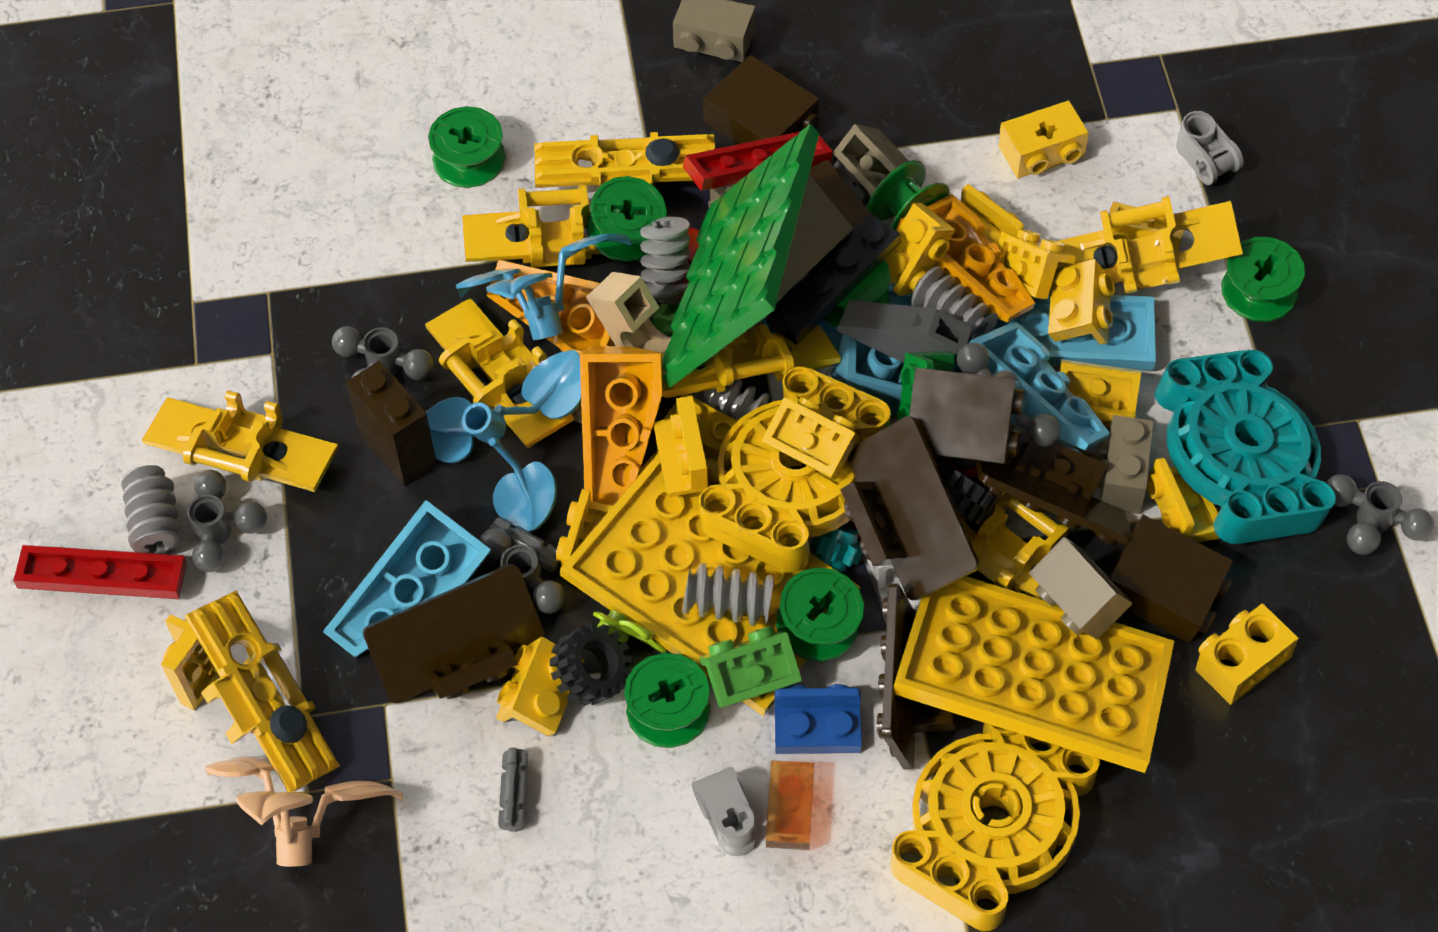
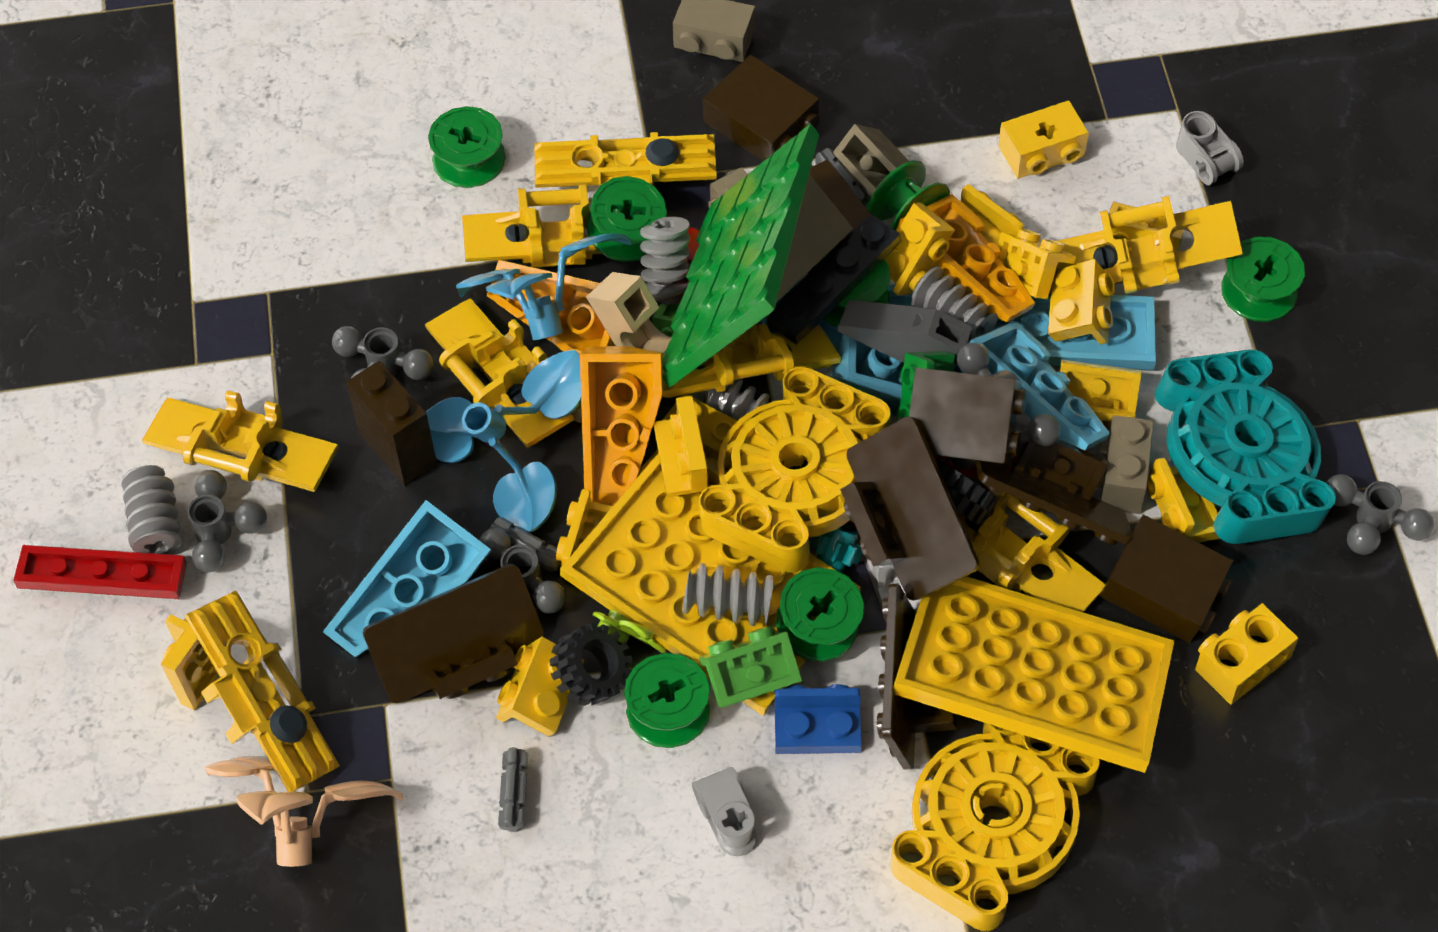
(732, 163): red plate -> none
(790, 805): clear orange plate -> none
(810, 437): yellow bracket -> none
(1079, 589): brick -> none

